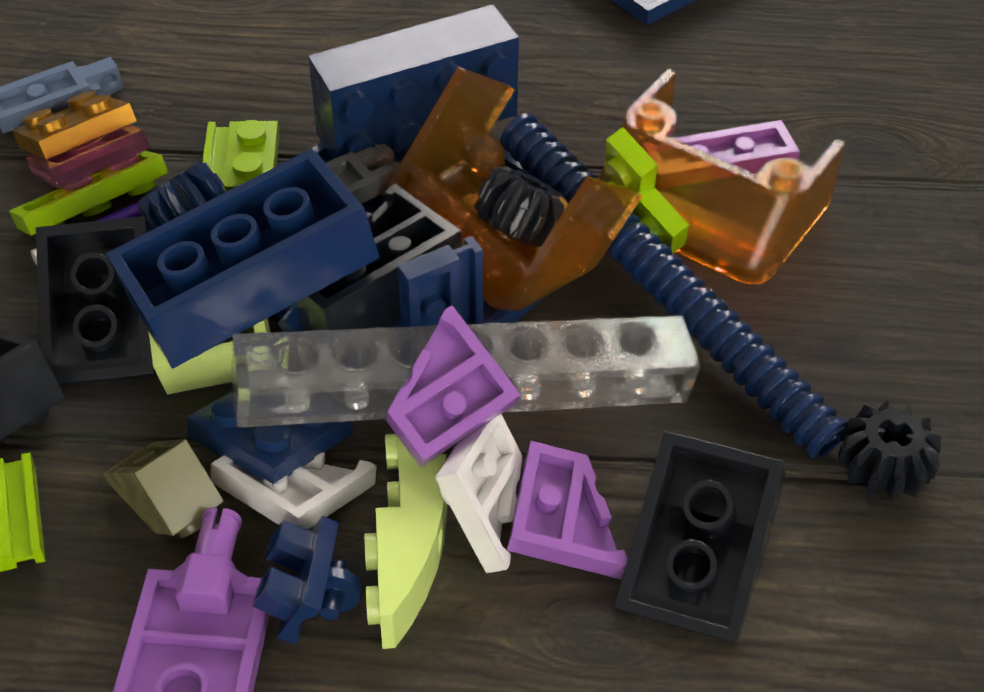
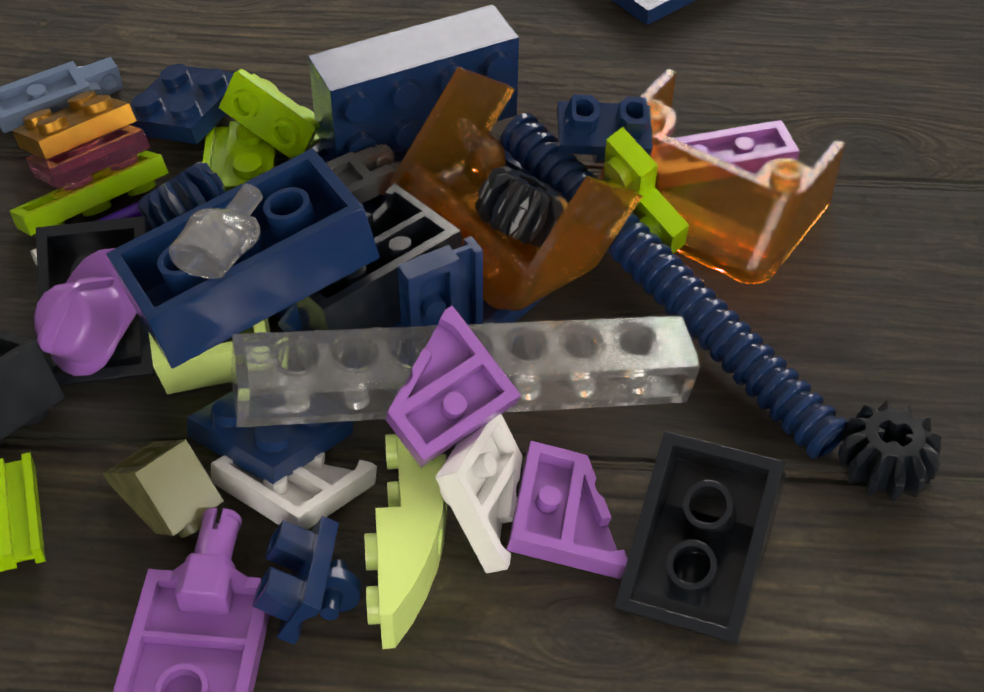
(84, 317): none -> medium lavender piece
(181, 103): none -> dark blue plate
(218, 236): none -> clear piece
(270, 114): none -> lime bracket
(588, 123): none -> dark blue hips

